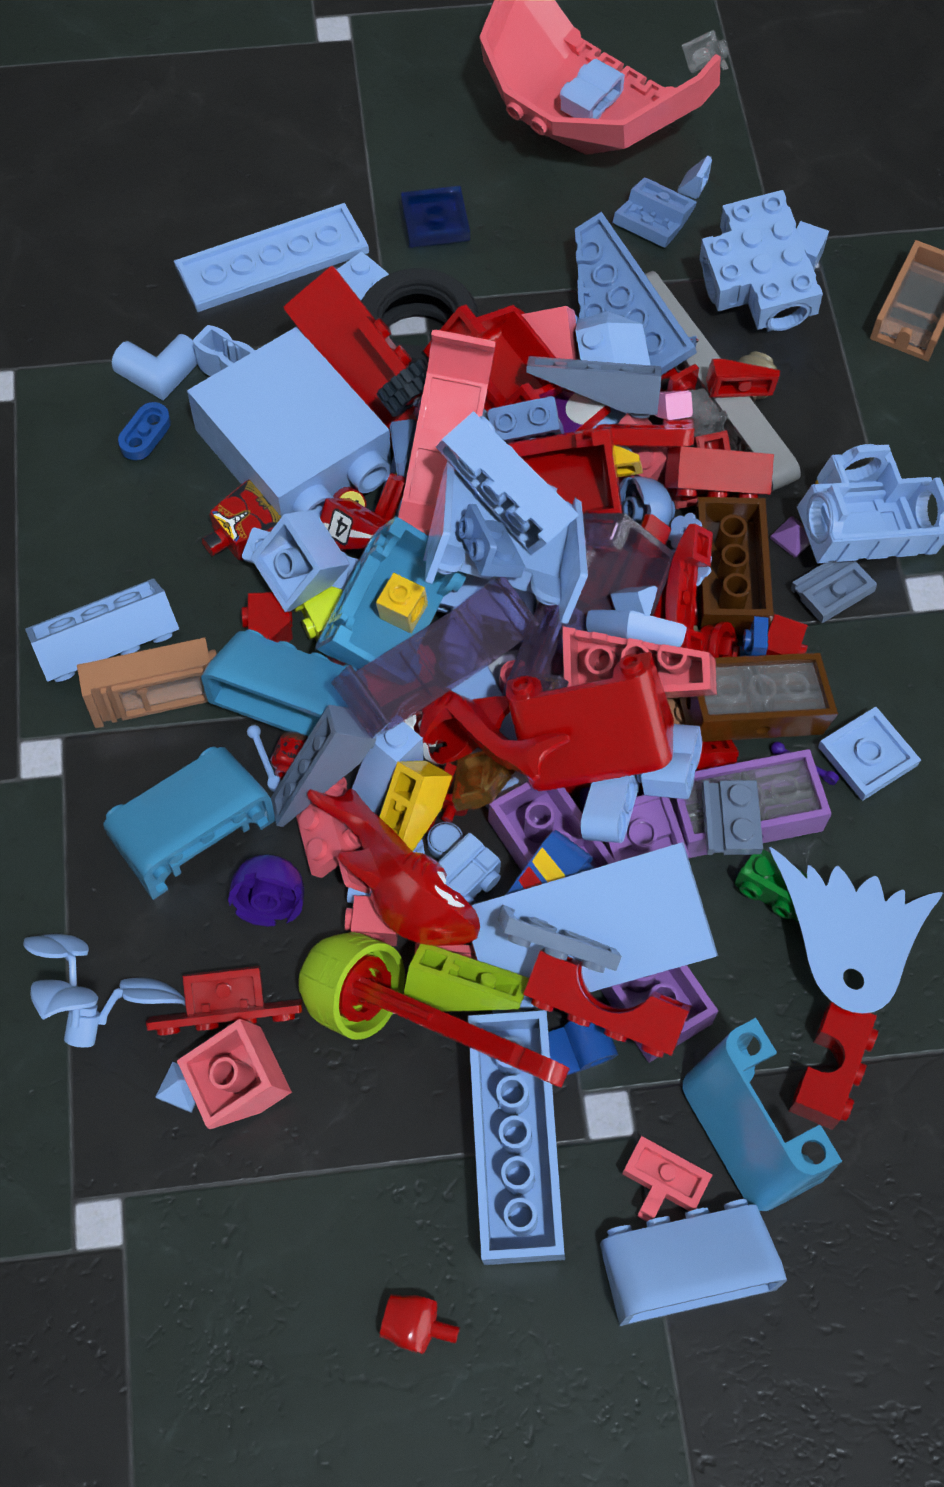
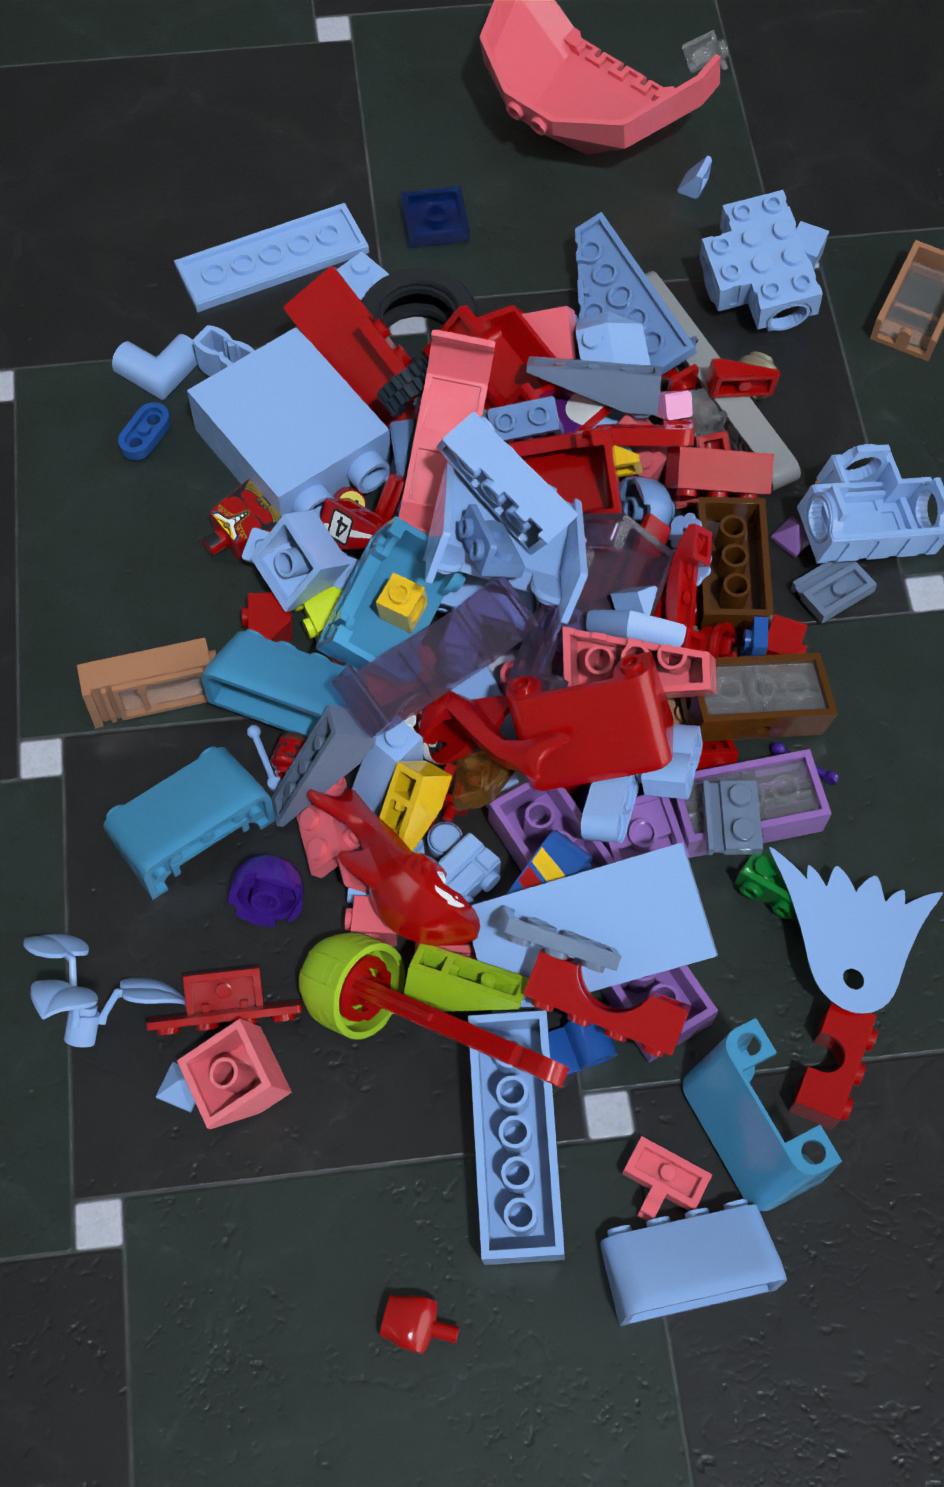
(102, 629): light blue slope -> none
(592, 90): light blue brick -> none
(654, 212): medium blue slope -> none
(869, 753): light blue plate -> none

